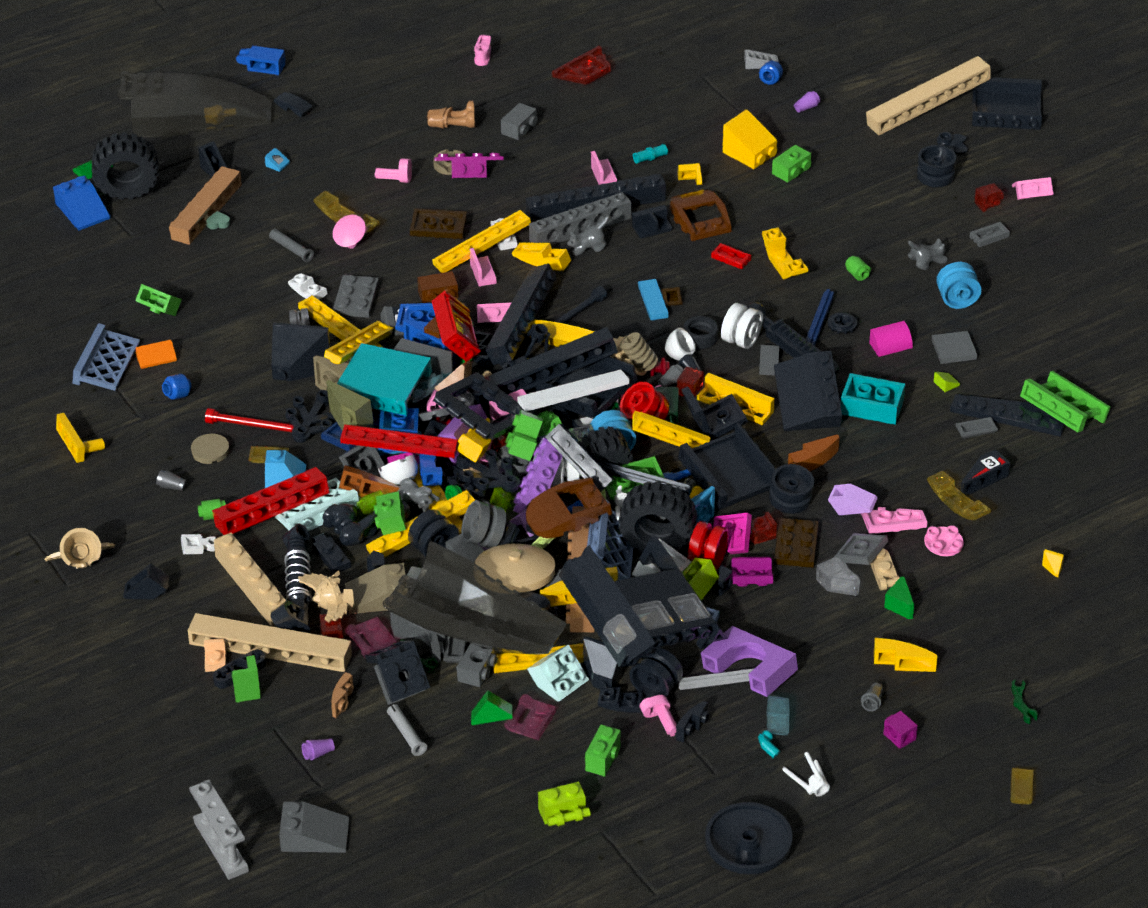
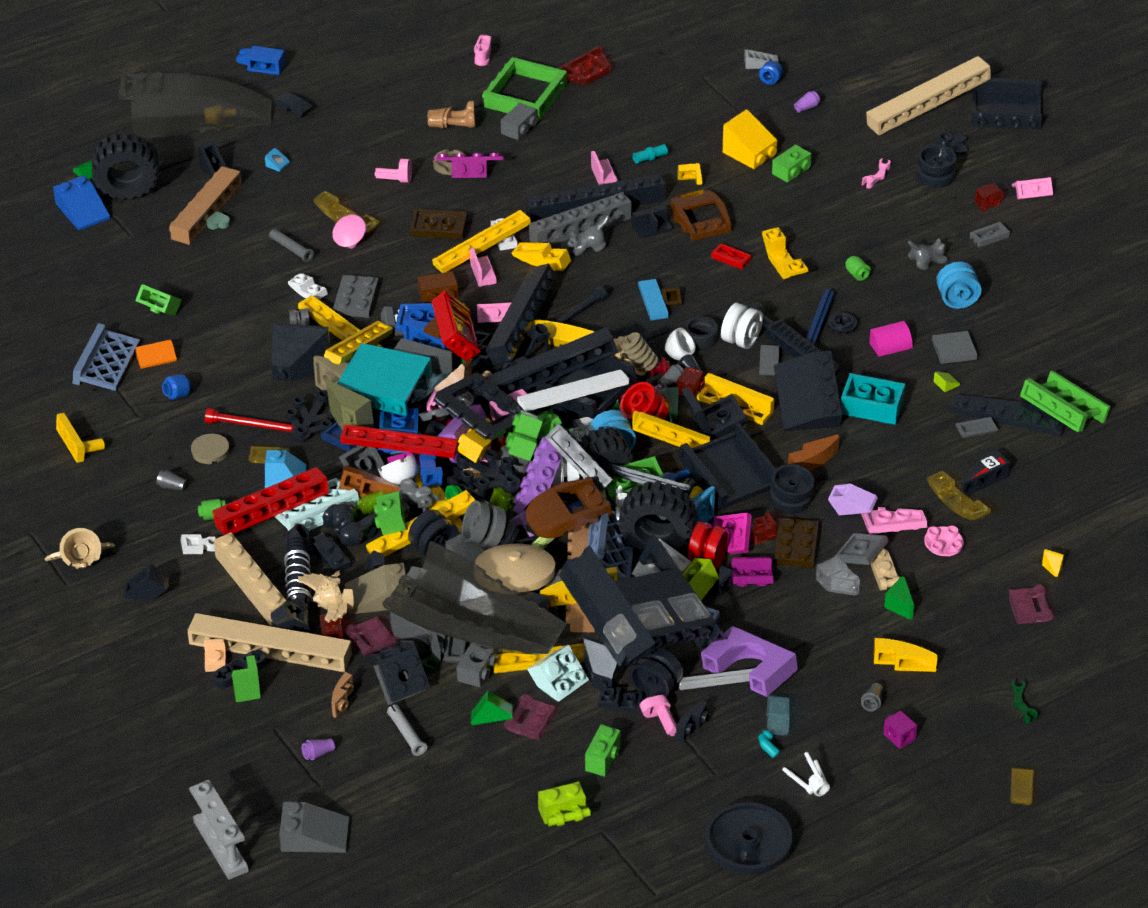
(505, 104): none -> bright green window
(872, 179): none -> bright pink piece
(1024, 608): none -> clear pink plate

